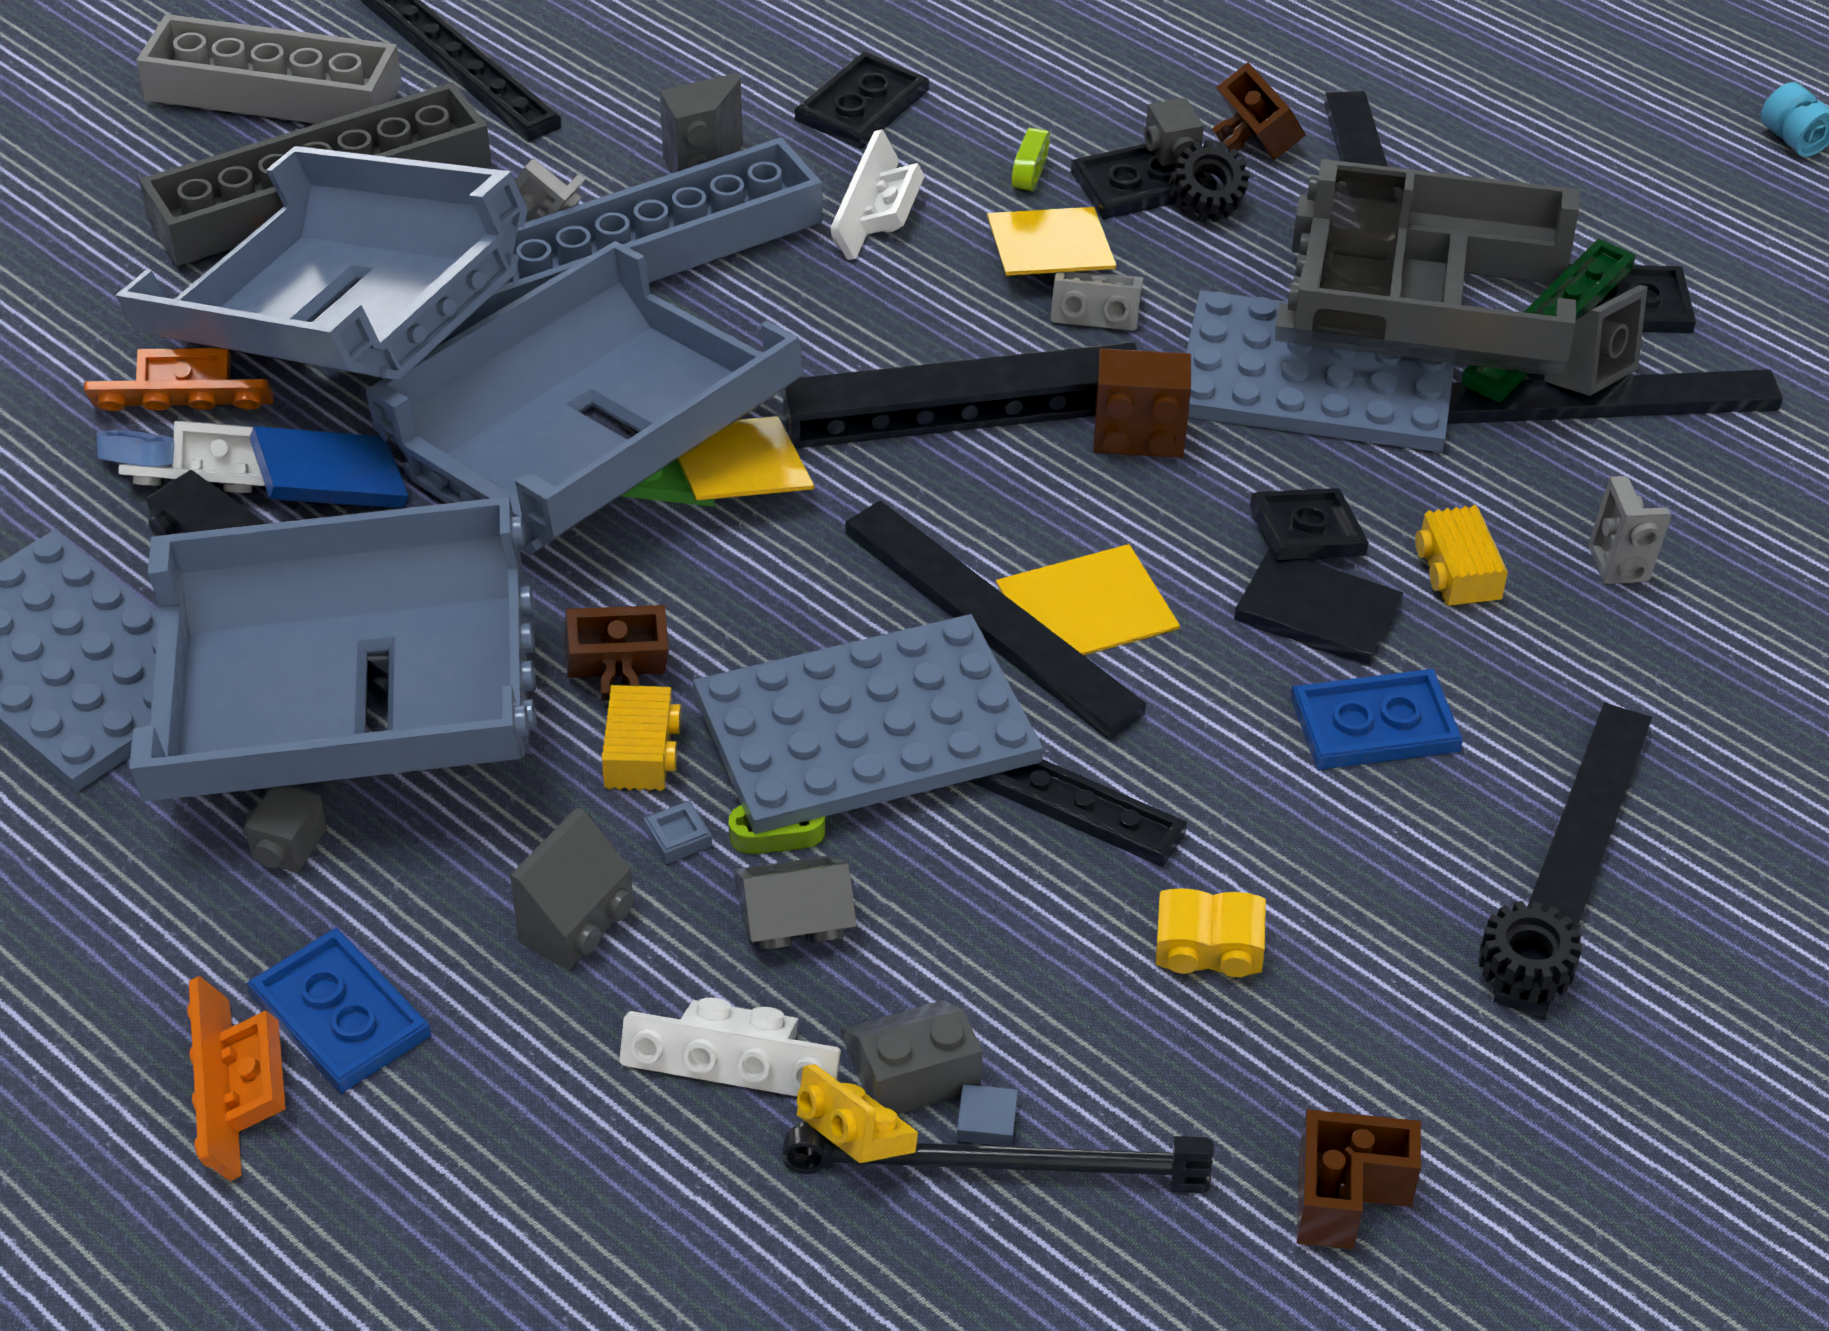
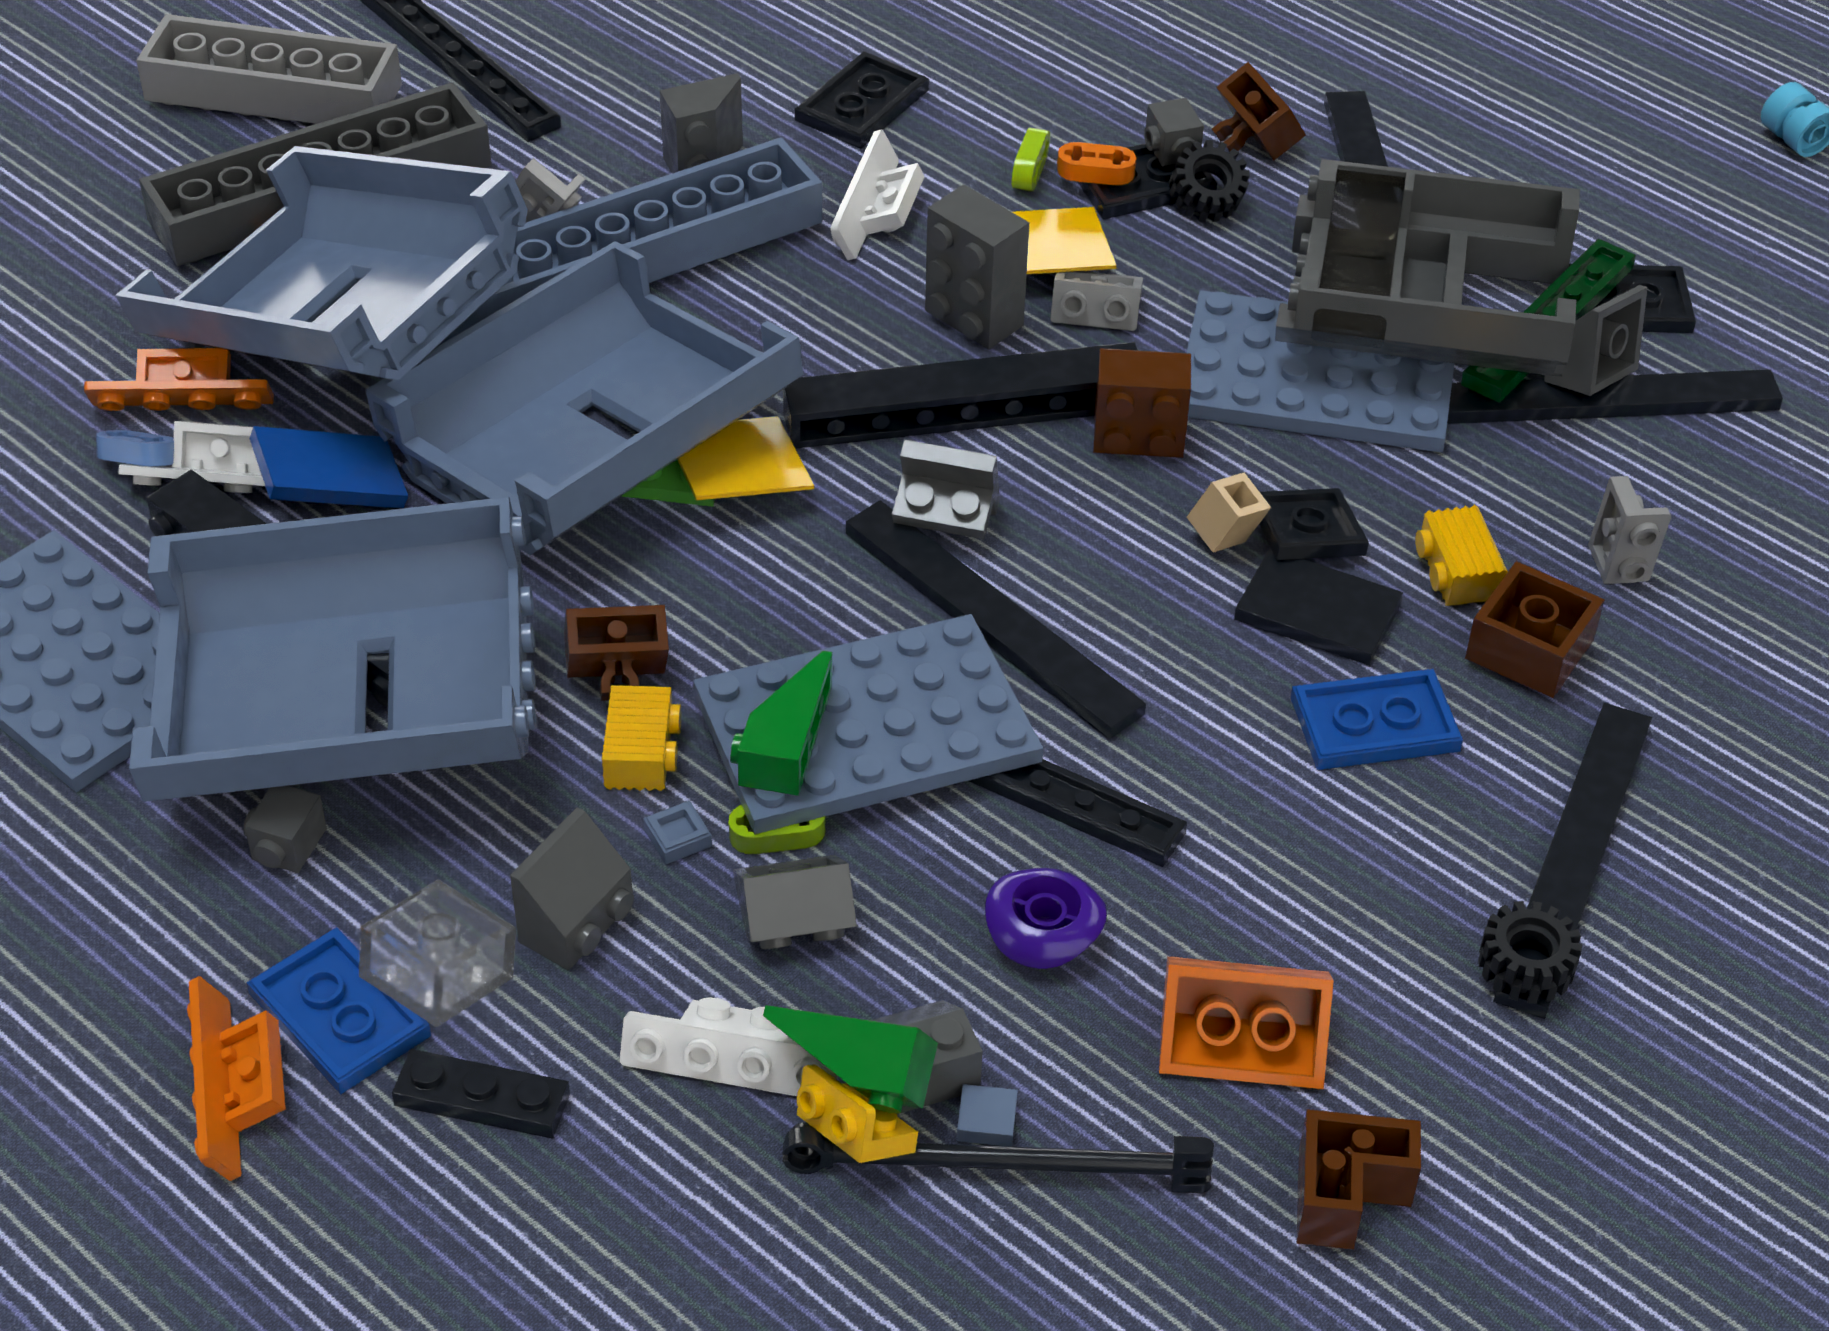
(437, 952): none -> clear brick
(481, 1093): none -> black plate
(783, 731): none -> green slope
(875, 1058): none -> green slope
(946, 489): none -> dark grey bracket
(976, 266): none -> dark grey brick
(1043, 916): none -> dark purple hat
(1093, 600): yellow piece -> none
(1096, 163): none -> orange beam
(1211, 932): yellow brick -> none
(1228, 512): none -> tan brick
(1245, 1022): none -> orange slope
(1534, 629): none -> reddish brown brick

